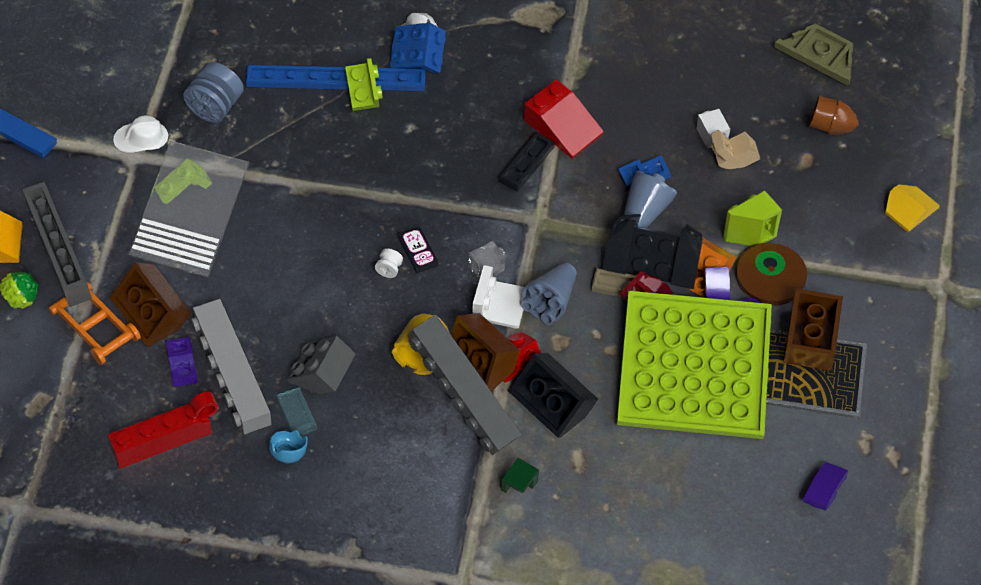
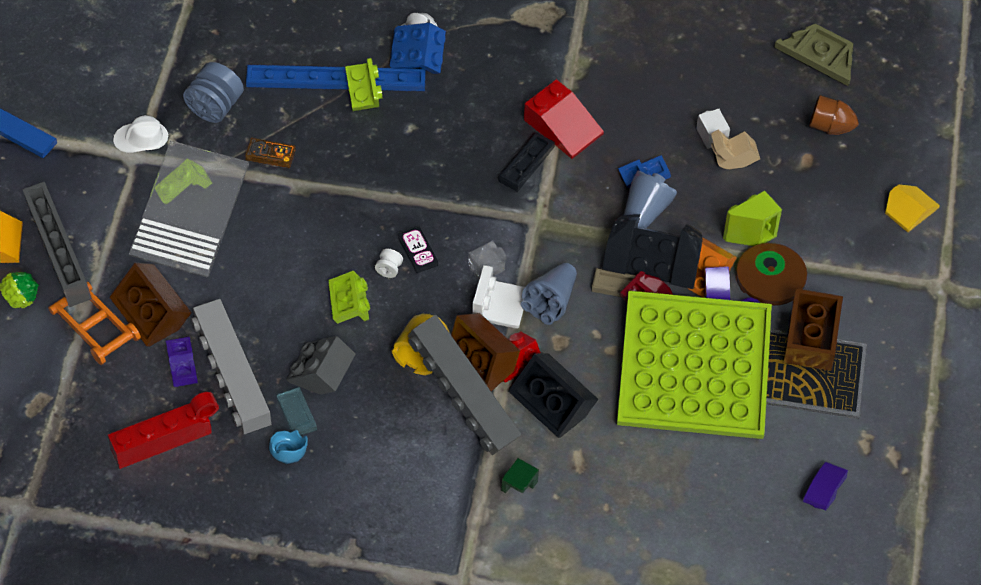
(270, 153): none -> tile
(349, 297): none -> lime bracket

